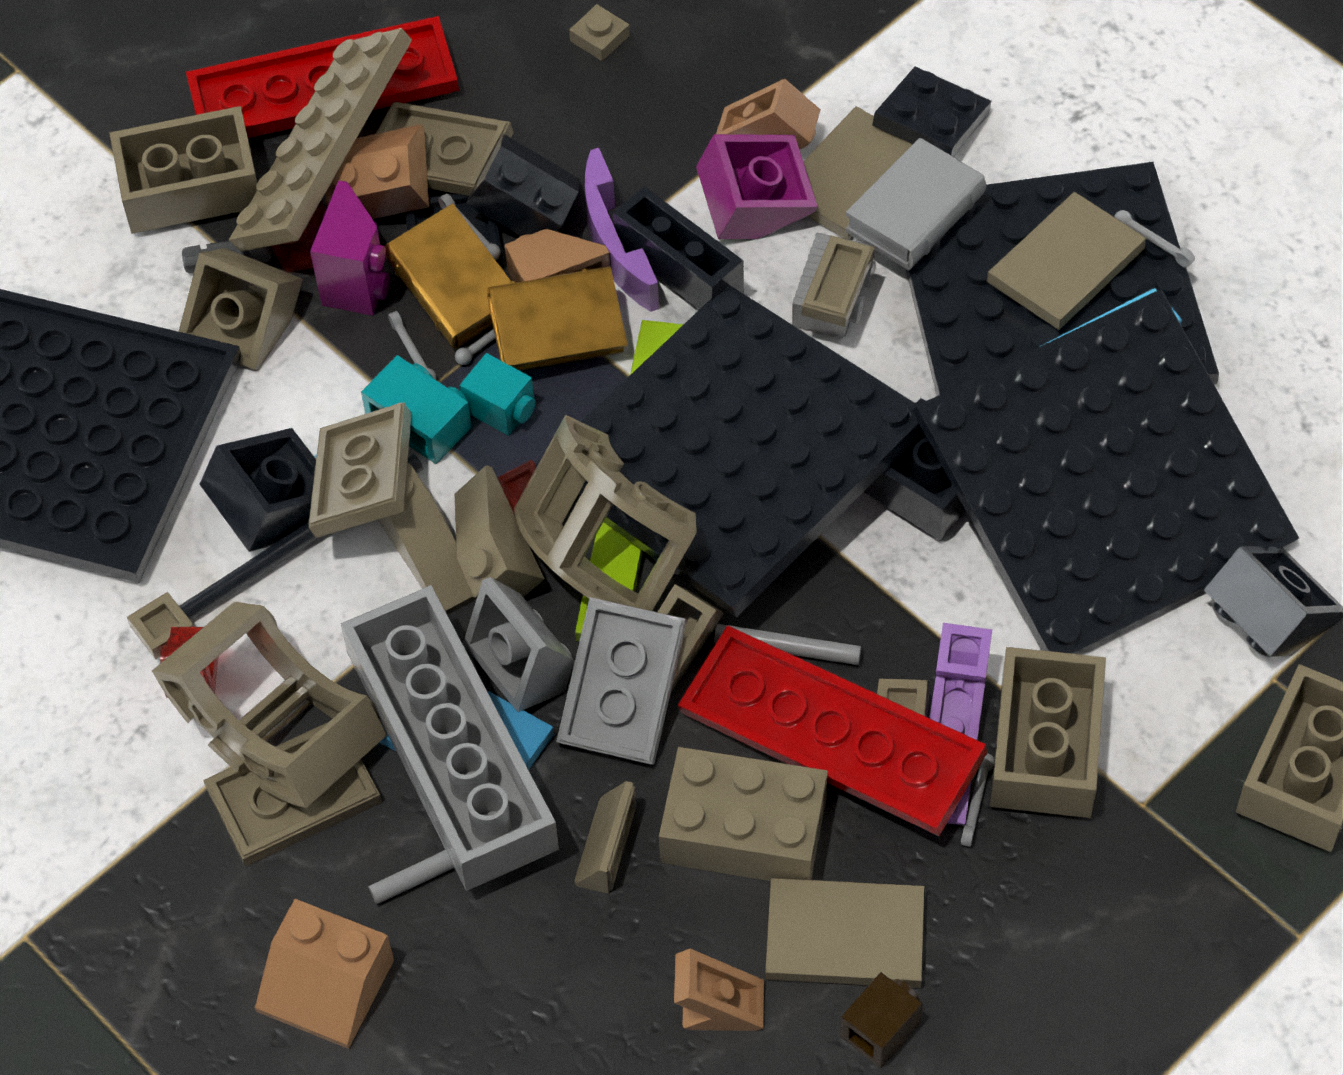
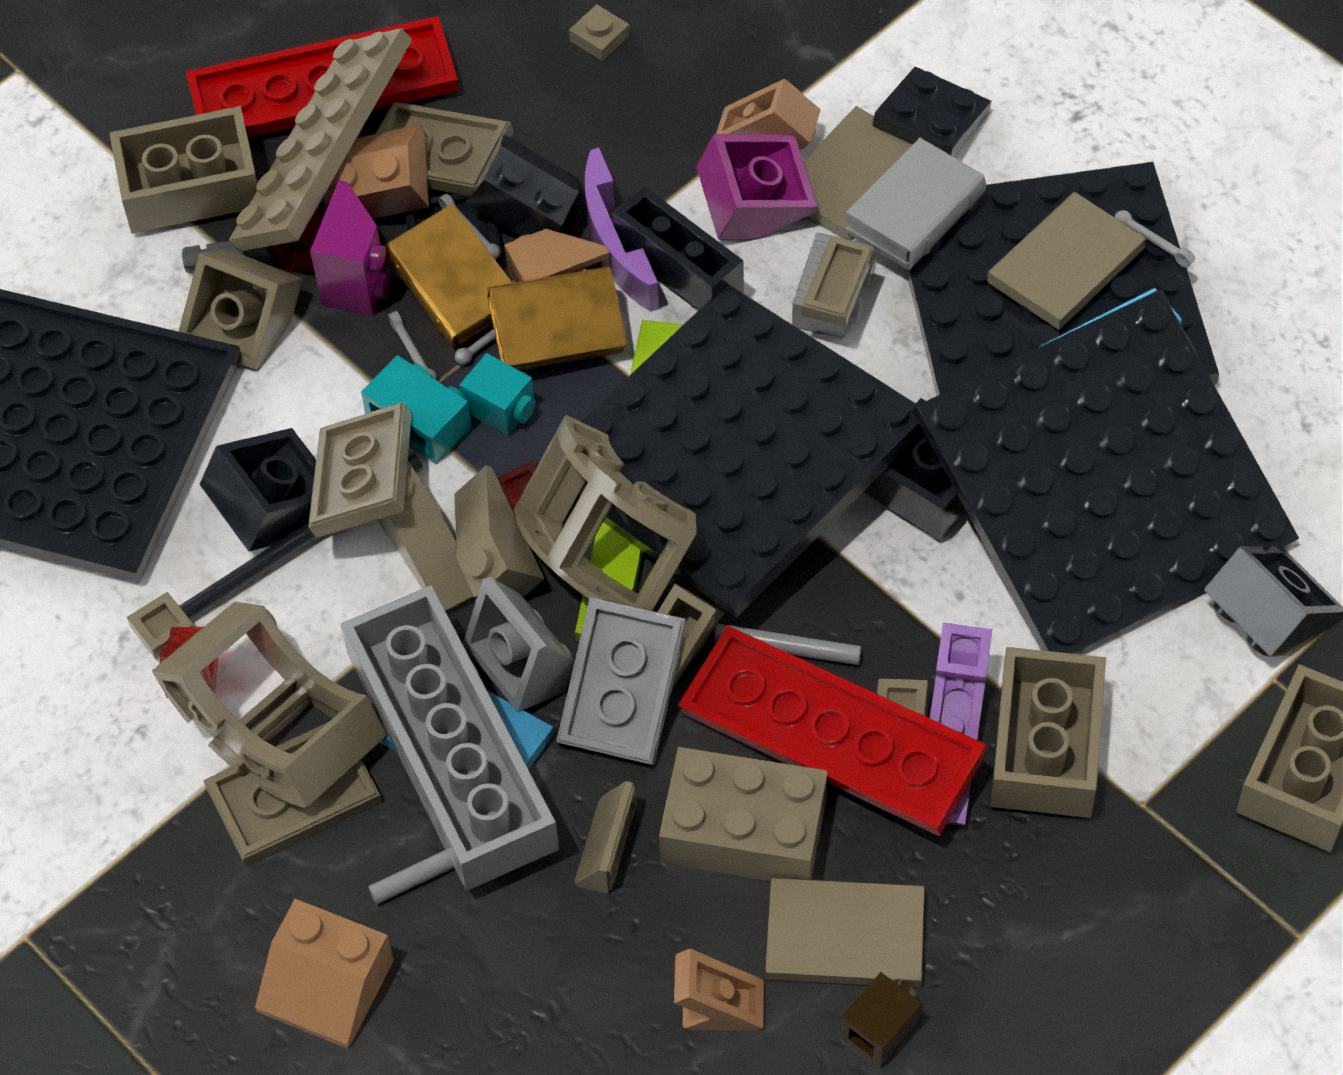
(968, 831): light grey hinge -> none

